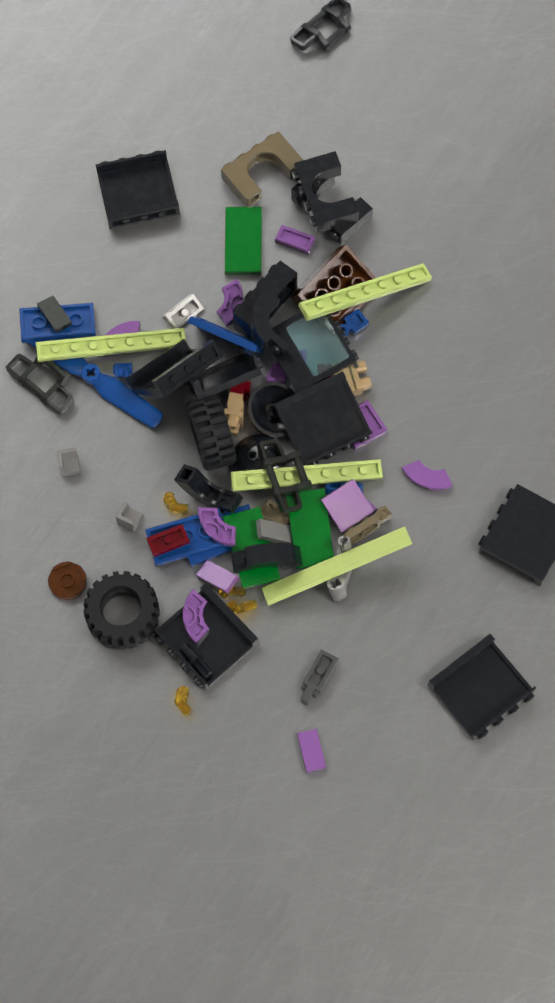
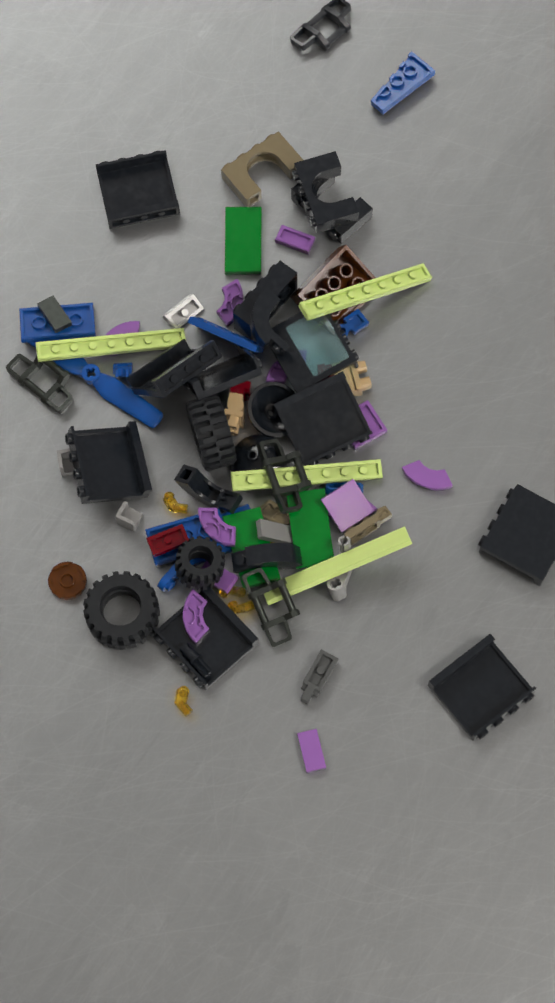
(108, 464): none -> black panel
(168, 580): none -> blue plate
(202, 549): none -> black tyre
(281, 584): none -> pearl dark grey bar
(406, 80): none -> wing

